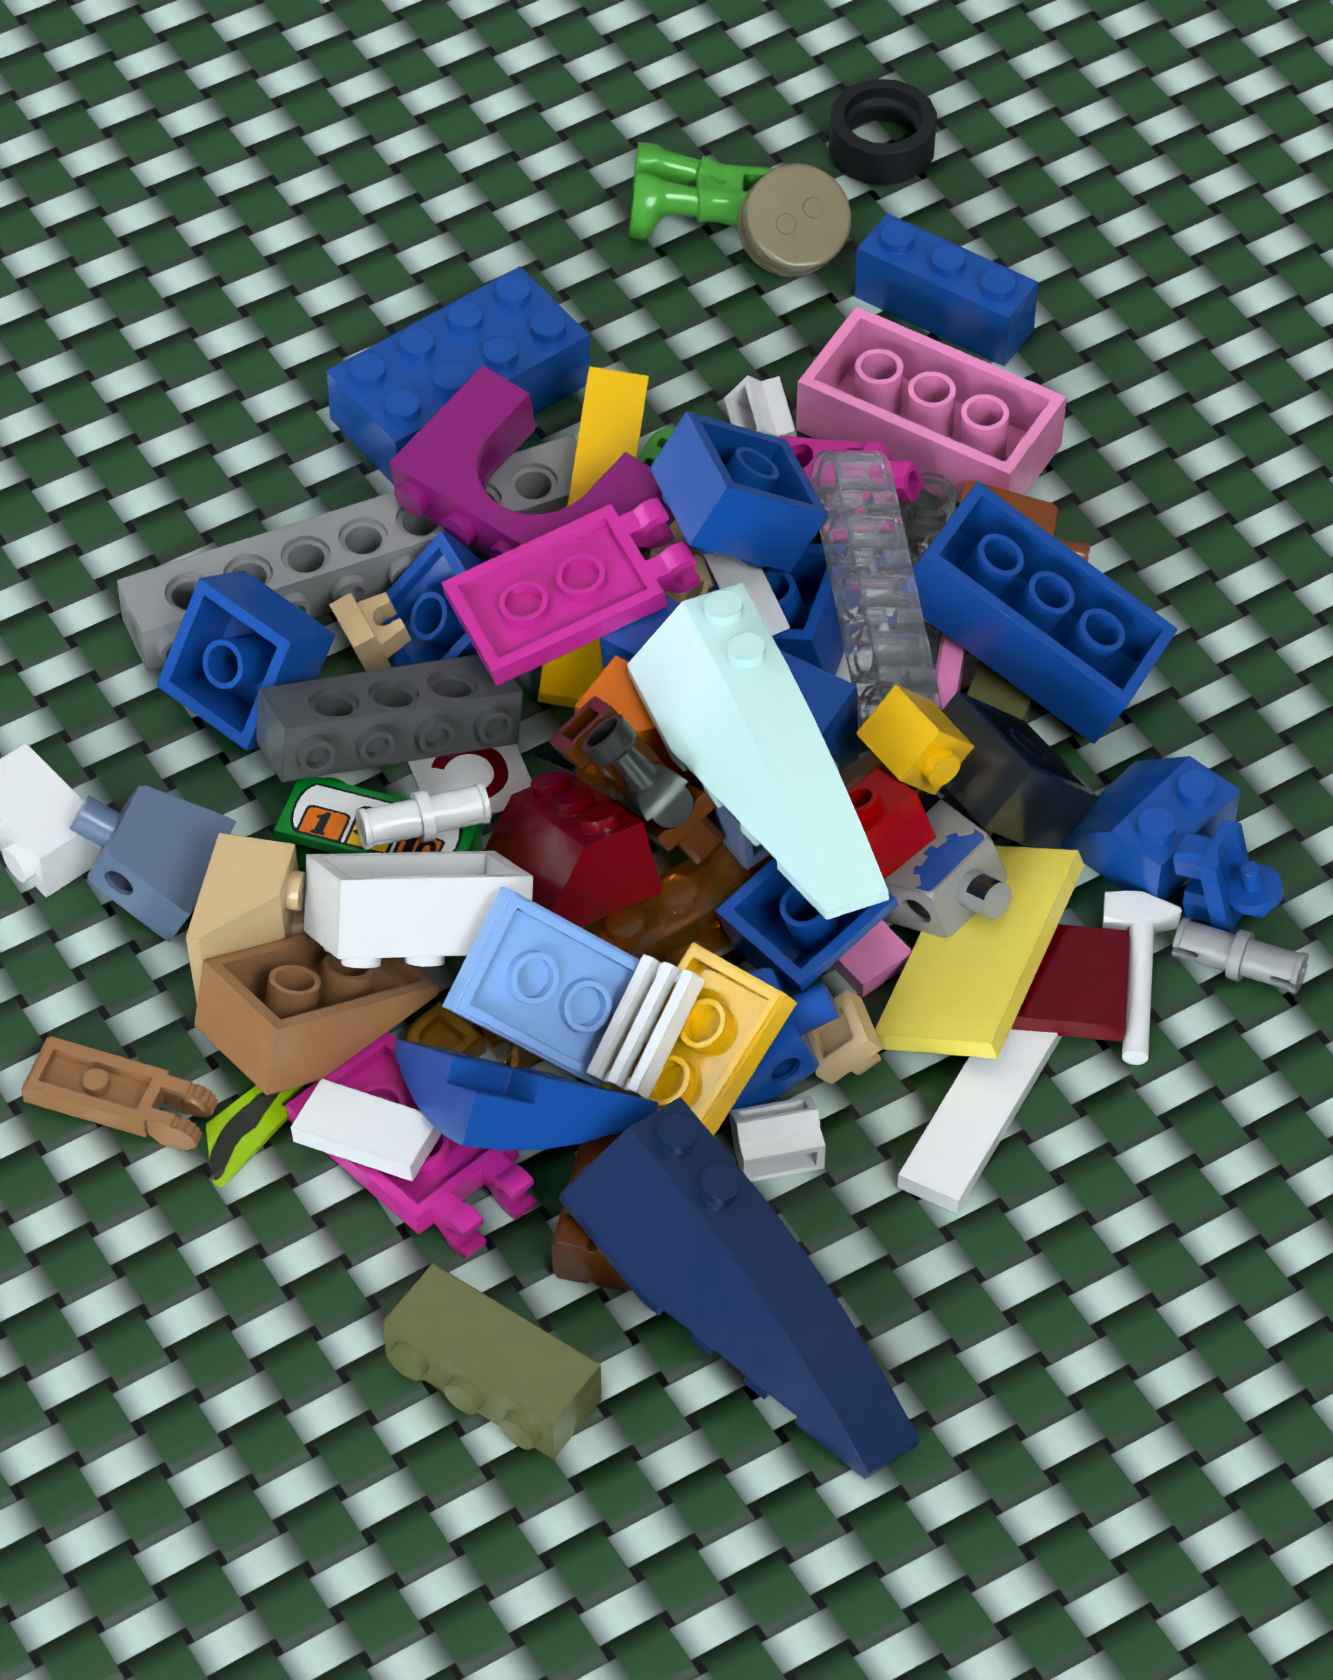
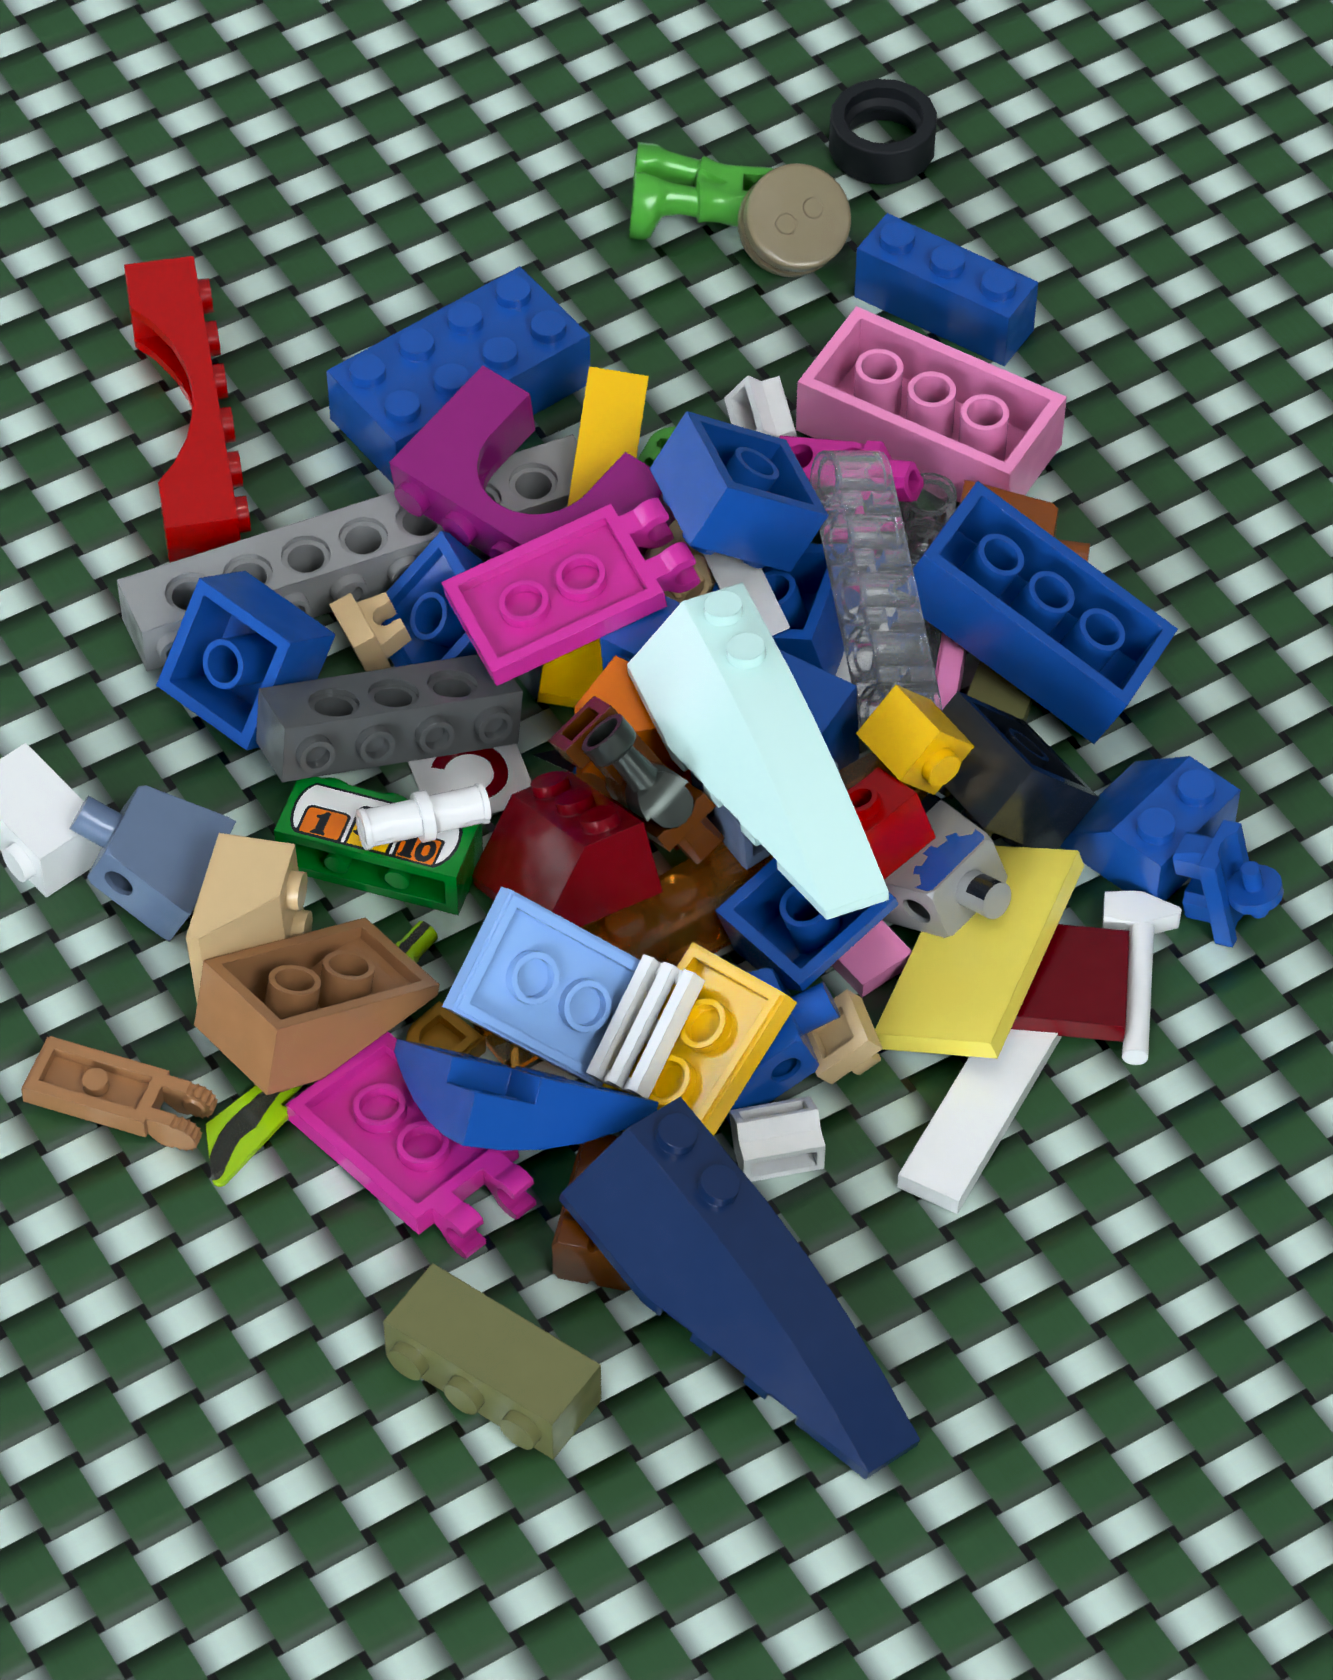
(170, 327): none -> red arch
(365, 1130): white tile -> none
(404, 903): white piece -> none
(1240, 955): light grey pin -> none

